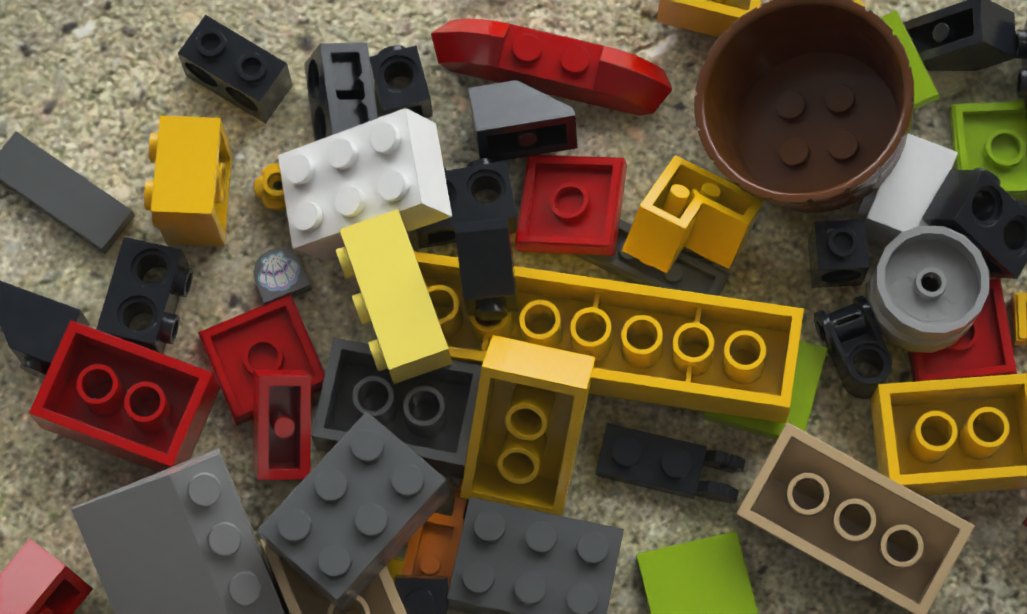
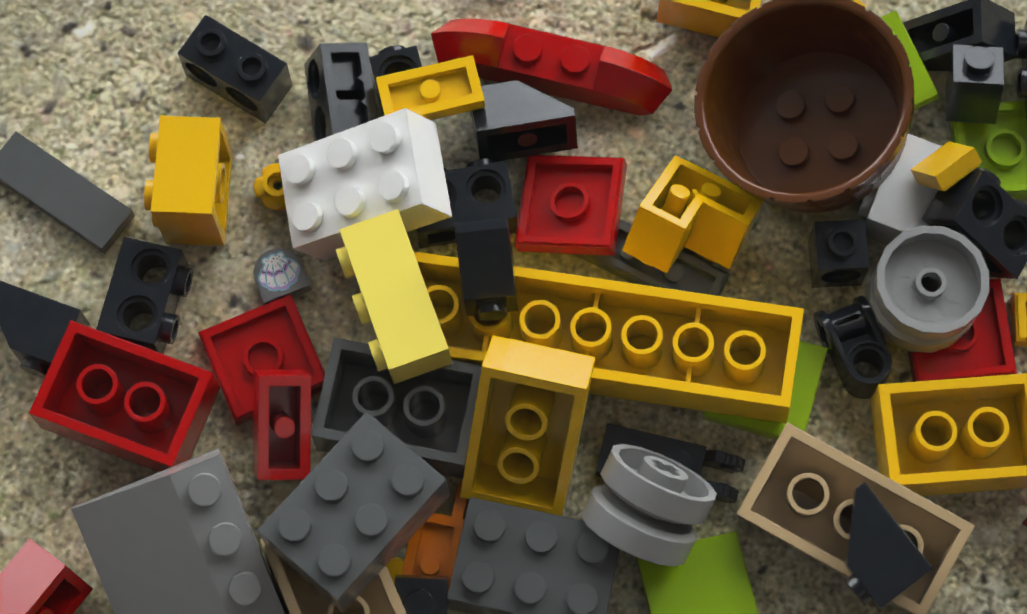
(433, 89): none -> yellow plate
(648, 505): none -> light grey wheel
(879, 552): none -> black slope
(946, 166): none -> yellow tile
(974, 84): none -> black brick

